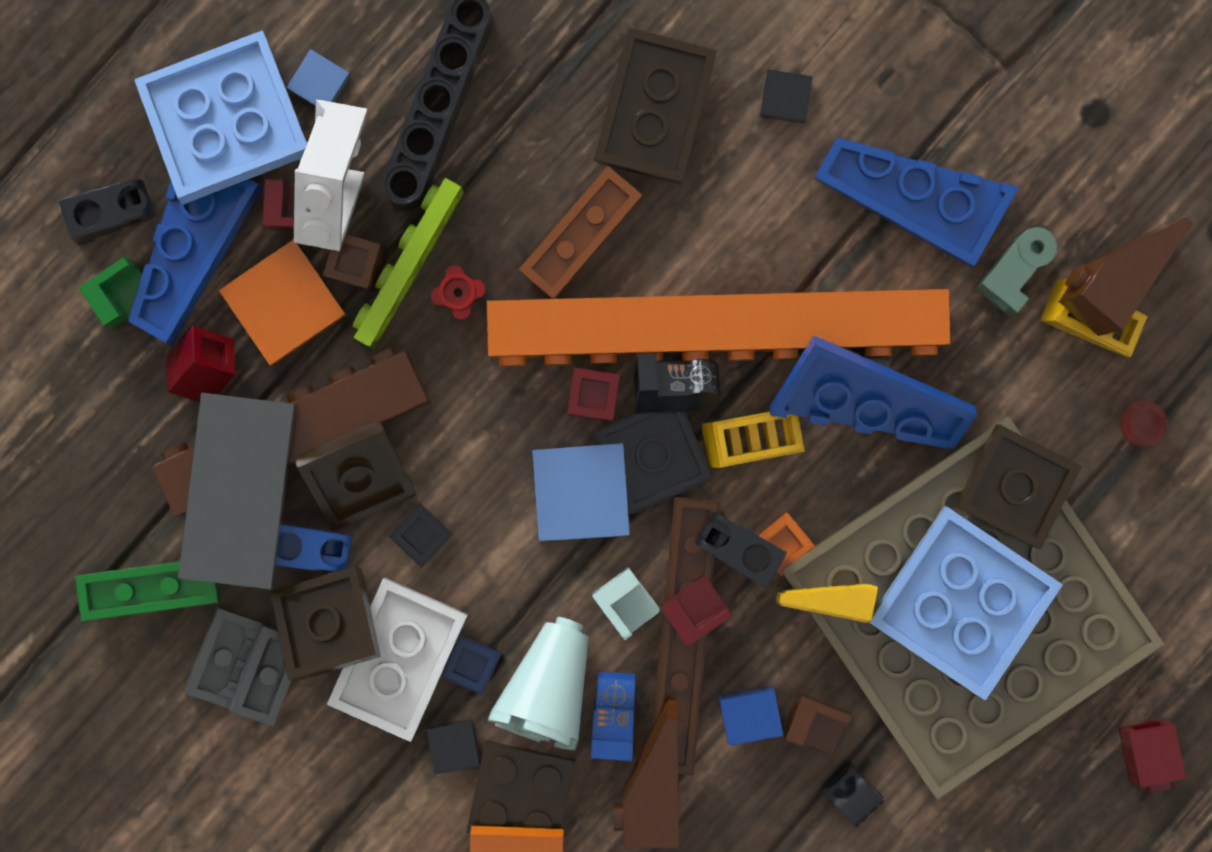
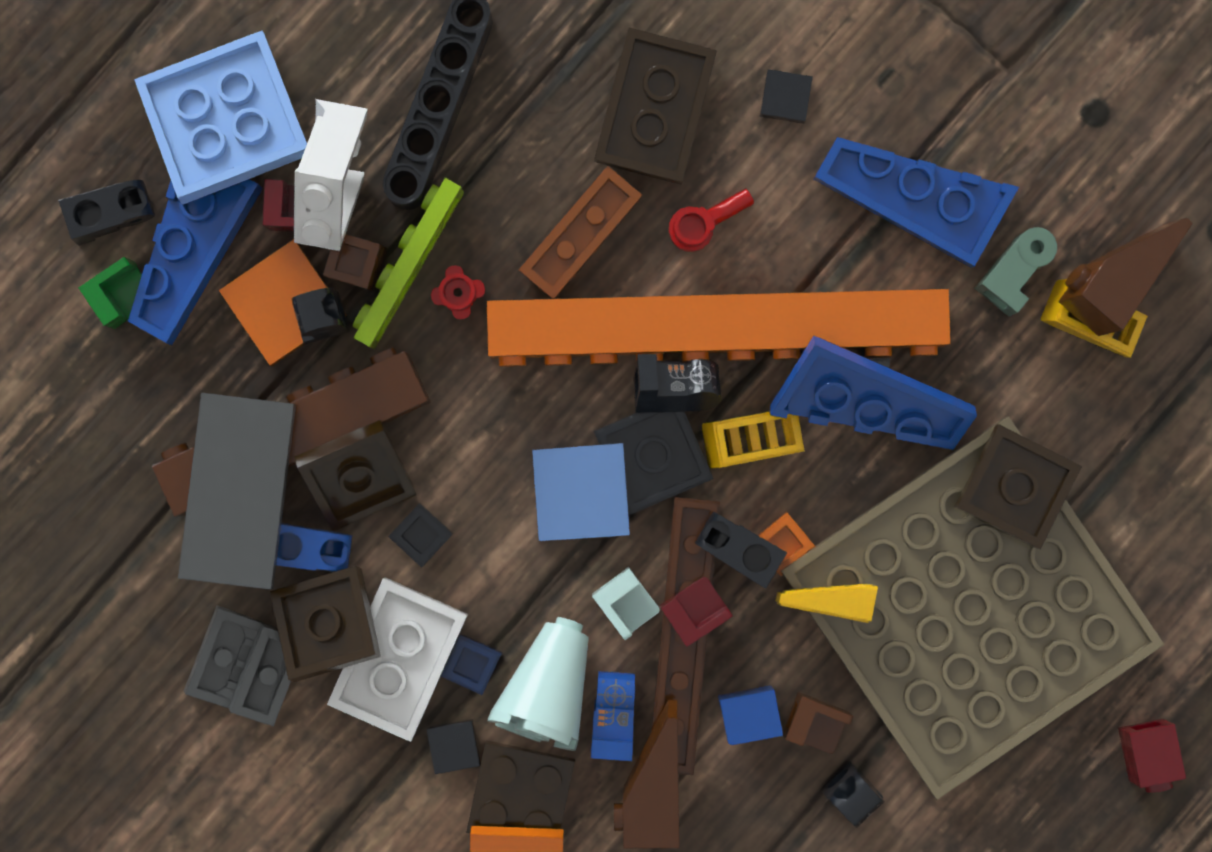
(140, 591): green plate -> none
(200, 364): dark red panel -> none
(318, 79): medium blue tile -> none
(319, 314): none -> black leg
(593, 395): dark red panel -> none
(694, 226): none -> red plate
(965, 603): light blue plate -> none
(1143, 423): clear red plate -> none

